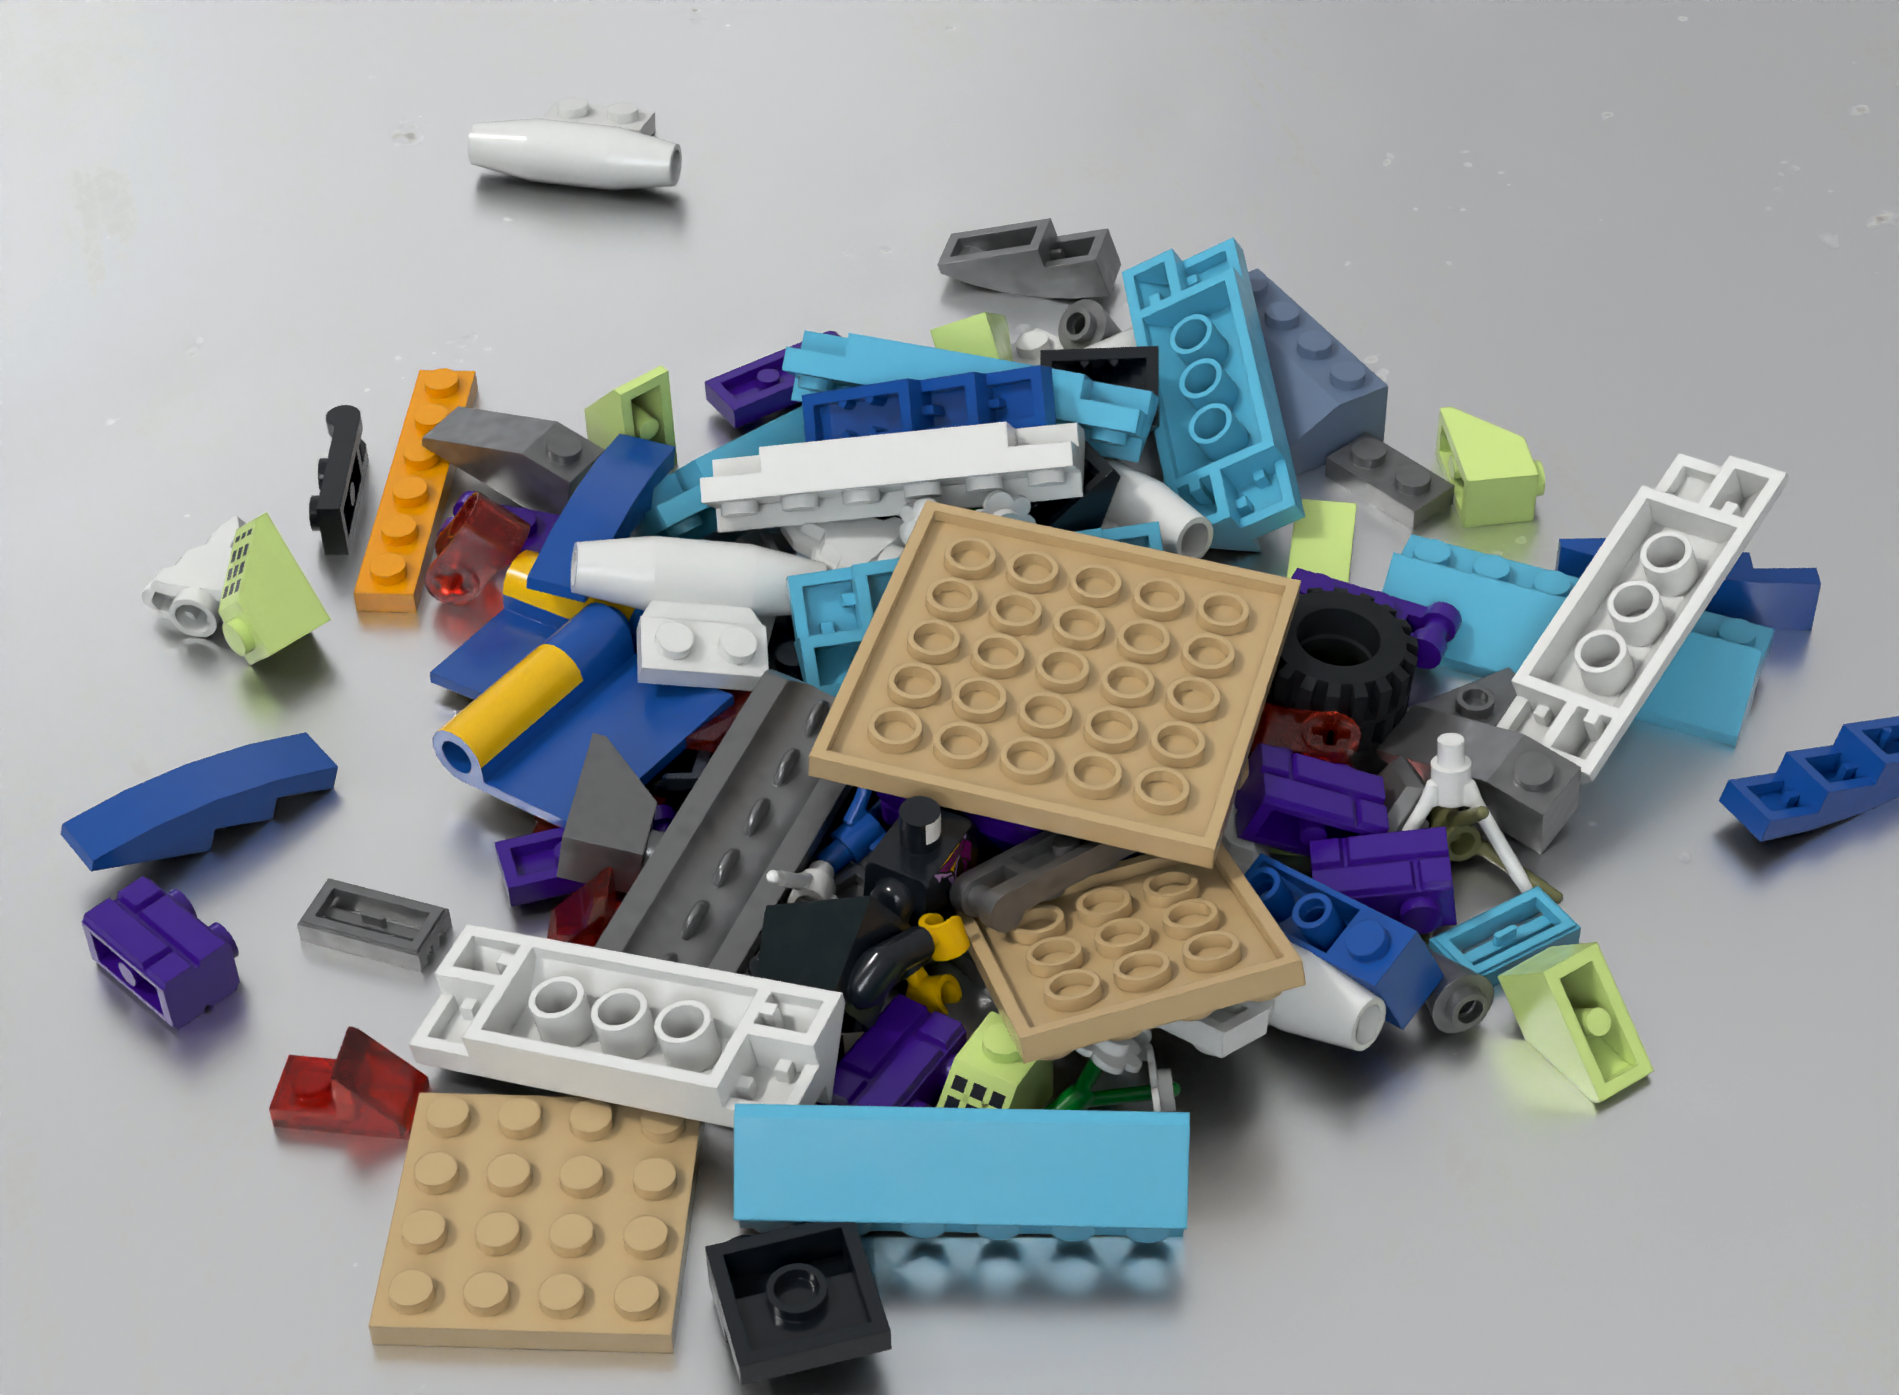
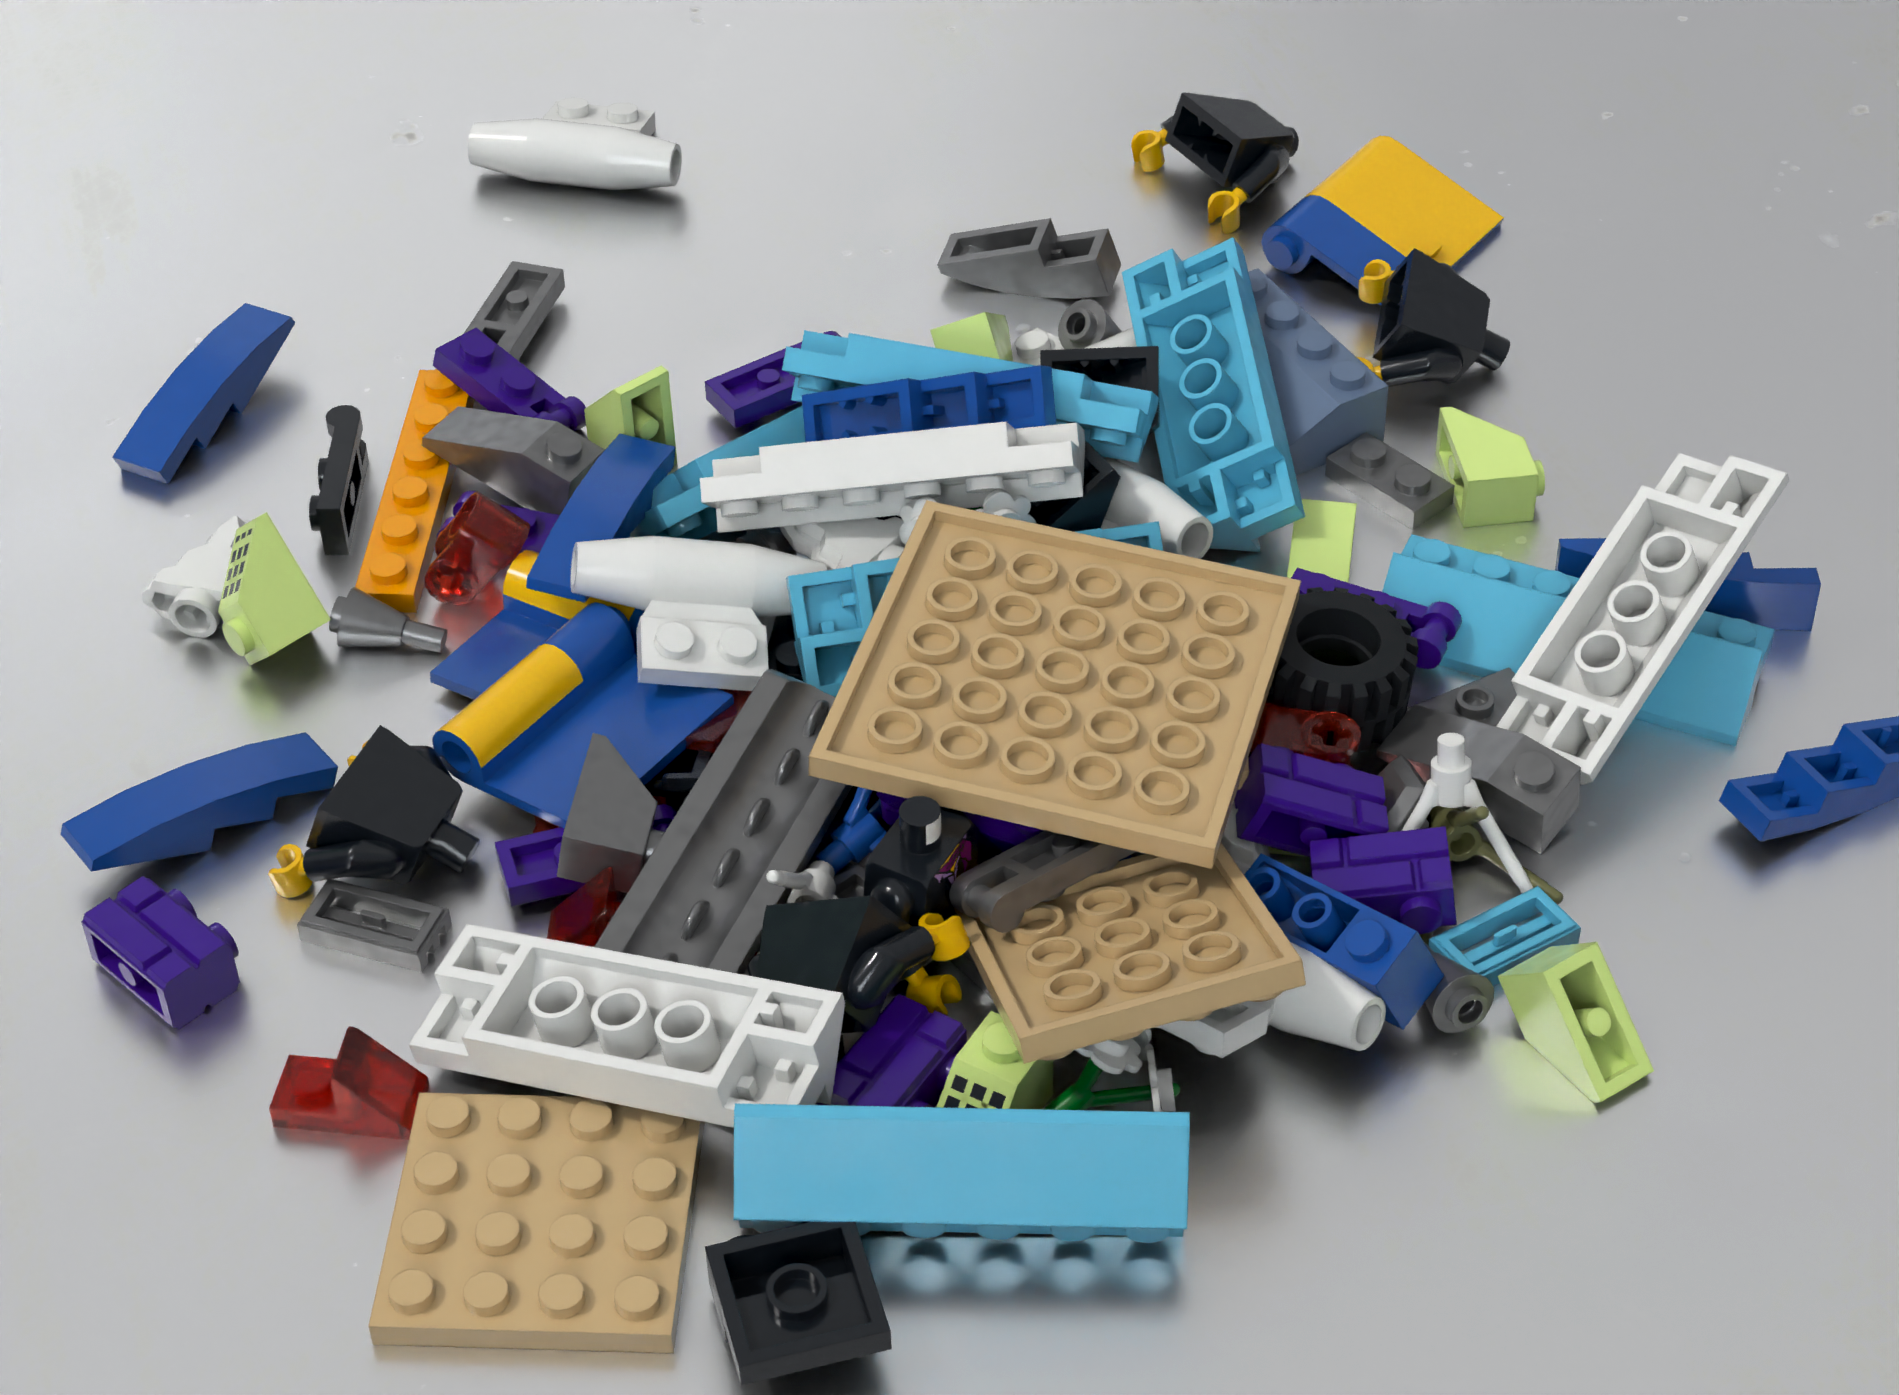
(201, 390): none -> blue slope
(371, 623): none -> flat silver cone
(380, 820): none -> black torso
(503, 382): none -> dark purple plate
(519, 305): none -> flat silver plate
(1226, 140): none -> black torso
(1379, 209): none -> yellow door
(1428, 322): none -> black torso

